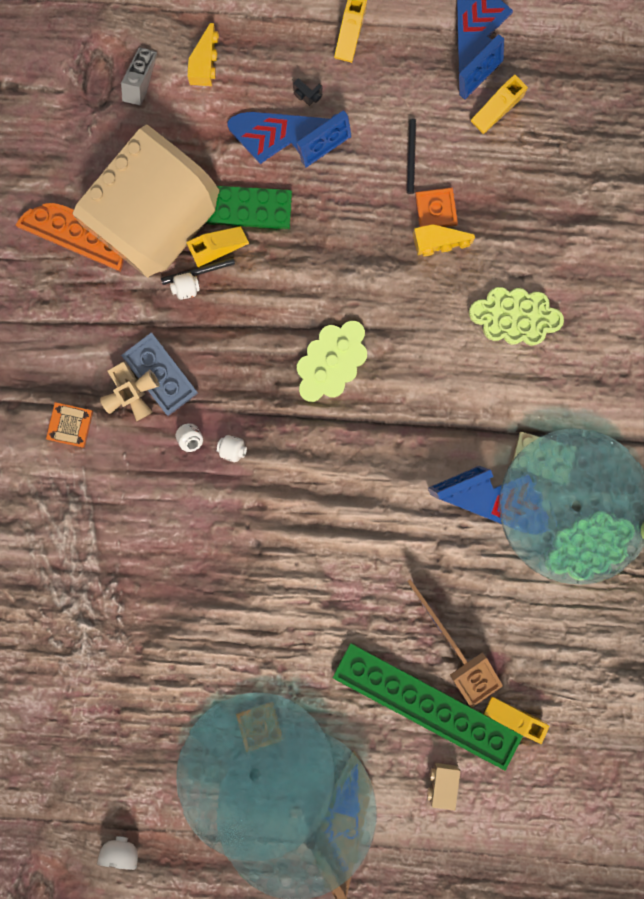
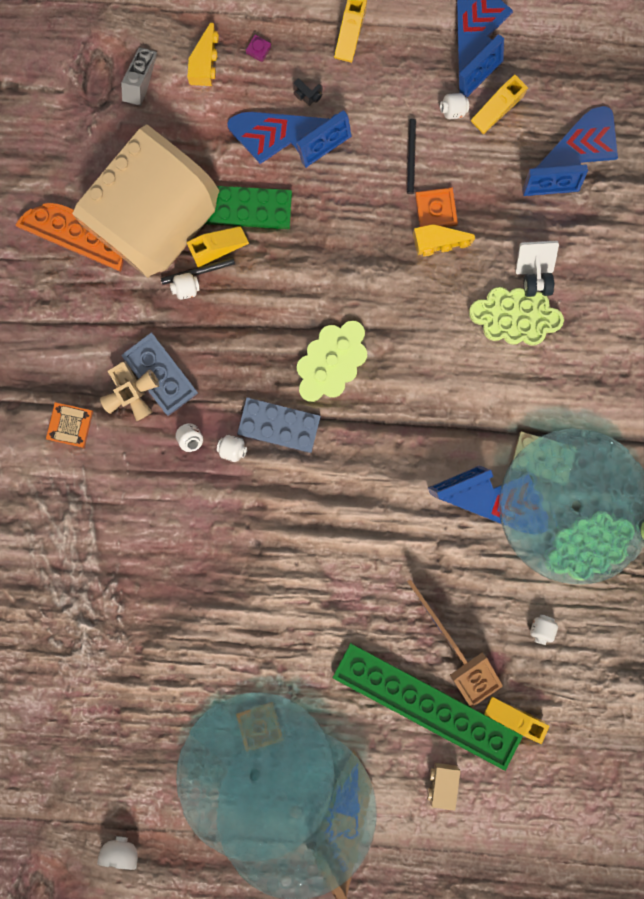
(258, 48): none -> magenta plate
(278, 425): none -> sand blue plate
(454, 106): none -> white head
(537, 259): none -> white plate
(543, 629): none -> white head
(588, 141): none -> blue piece

